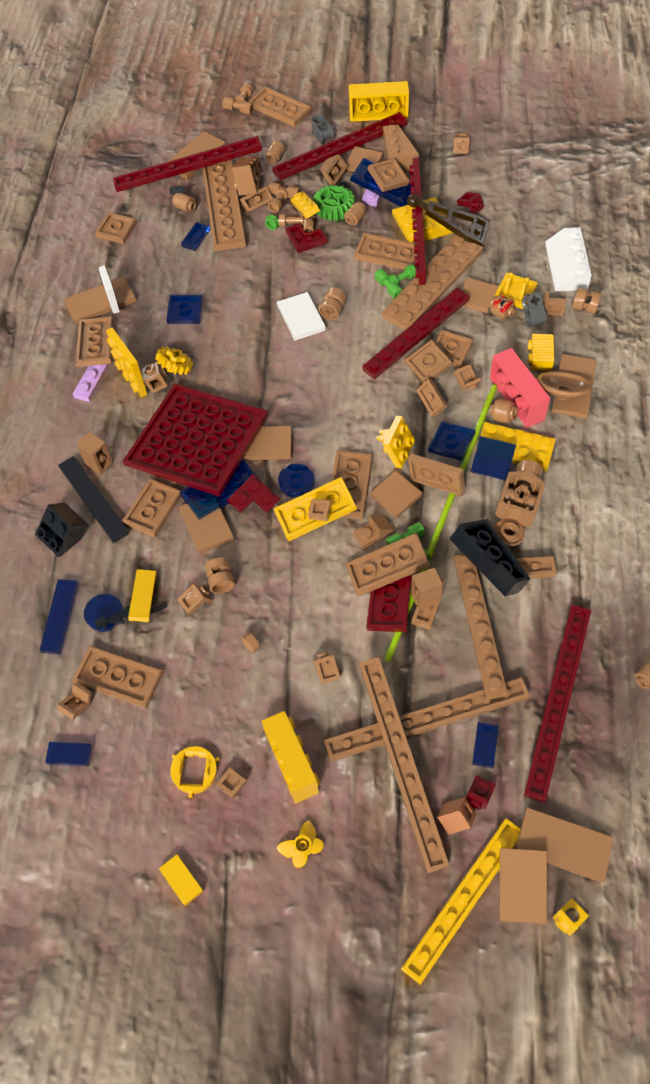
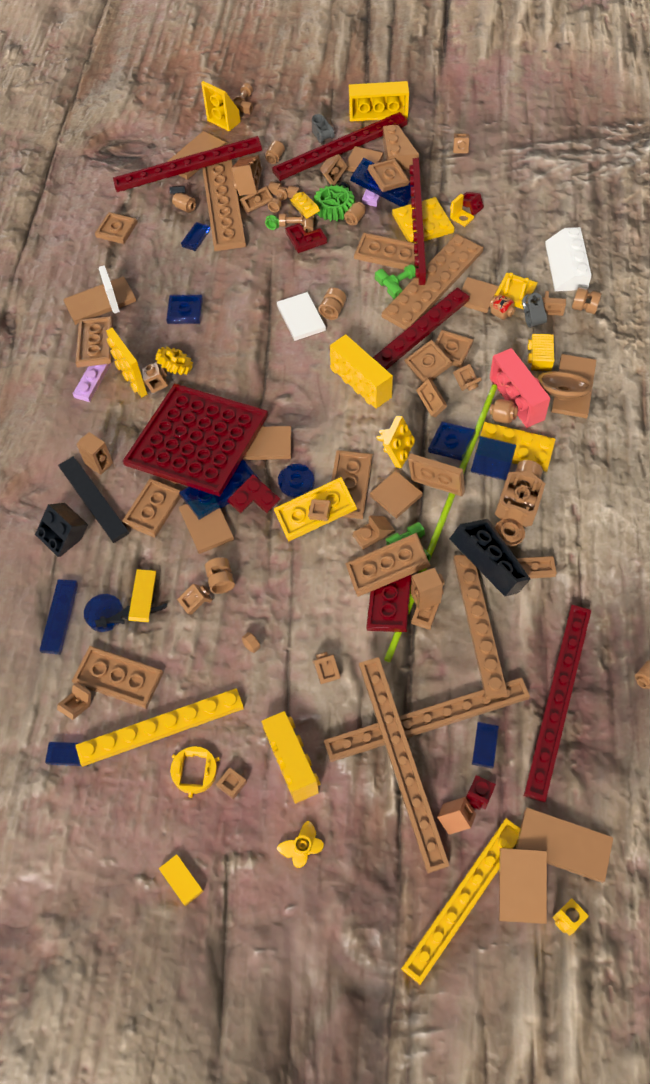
(158, 727): none -> yellow plate
(220, 107): none -> yellow slope
(280, 106): medium nougat tile -> none
(361, 371): none -> yellow brick
(456, 211): none -> yellow bracket
(478, 226): dark brown plate -> none

